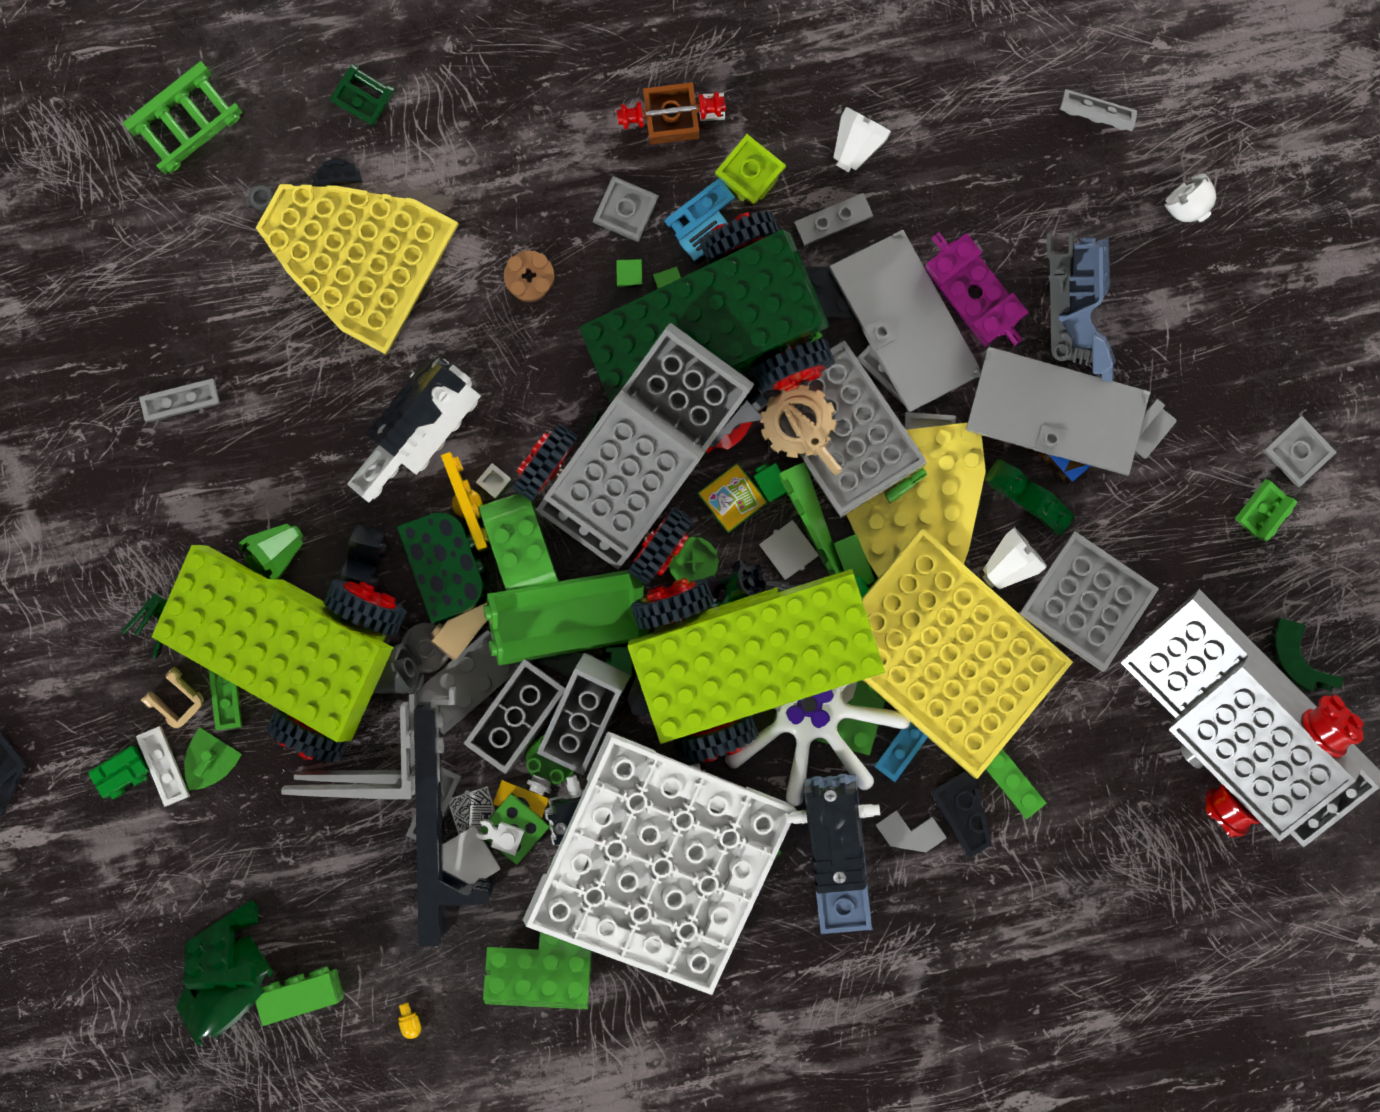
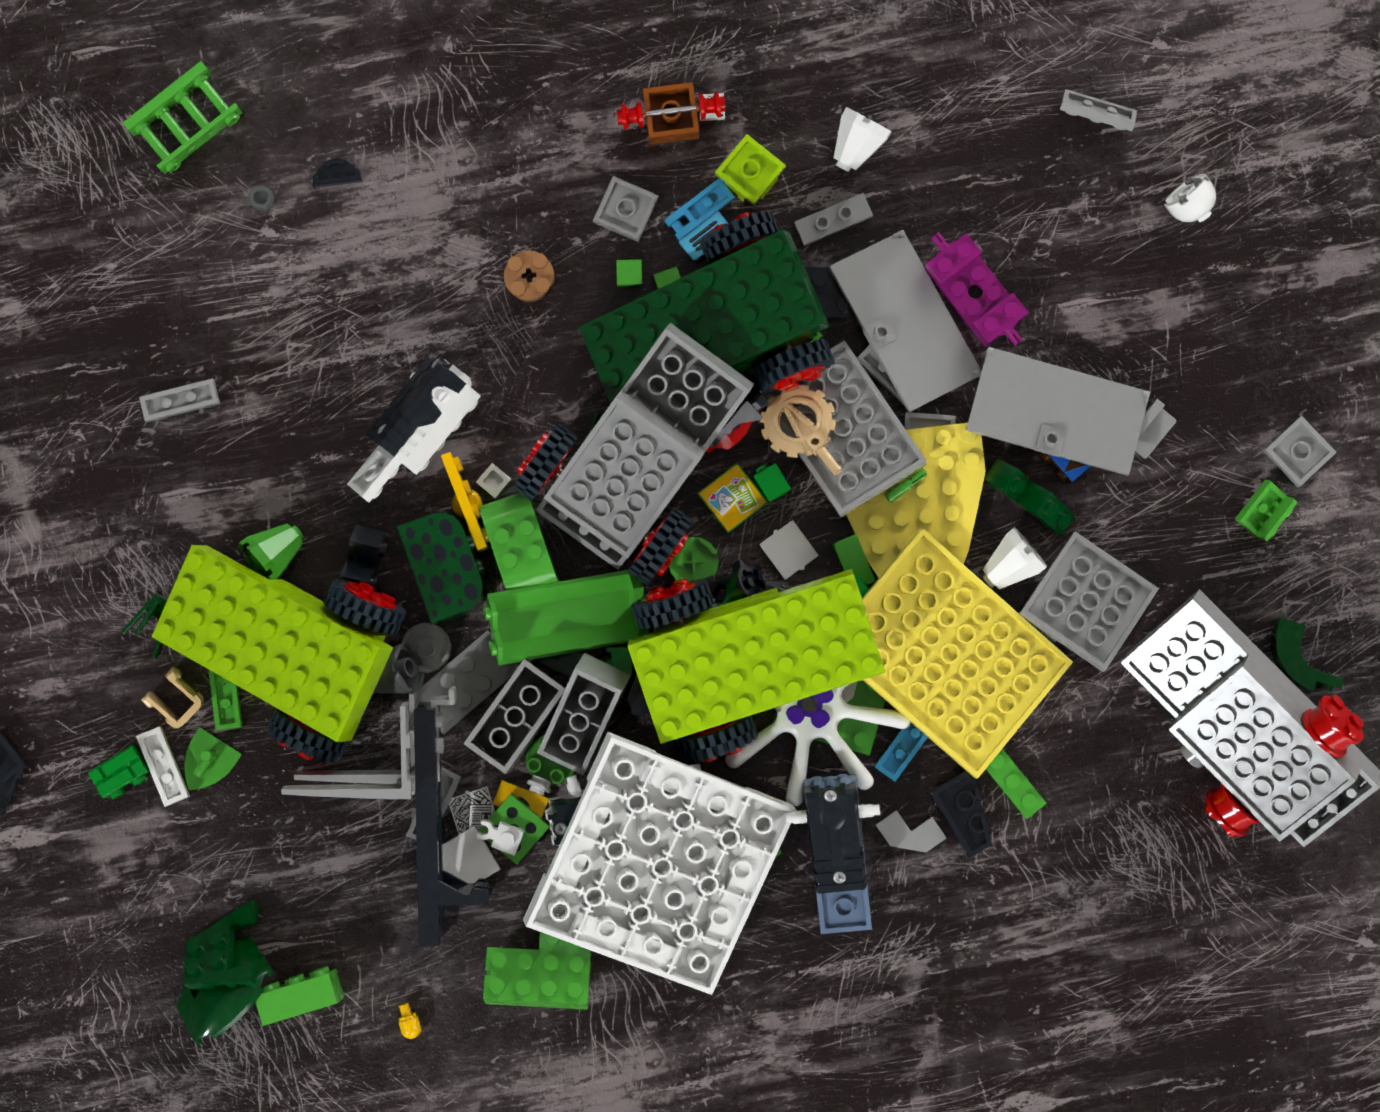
(357, 254): light yellow wing -> none
(359, 102): dark green plate -> none
(458, 631): tan slope -> none
(802, 494): bright green wedge -> none
(1073, 296): sand blue piece -> none

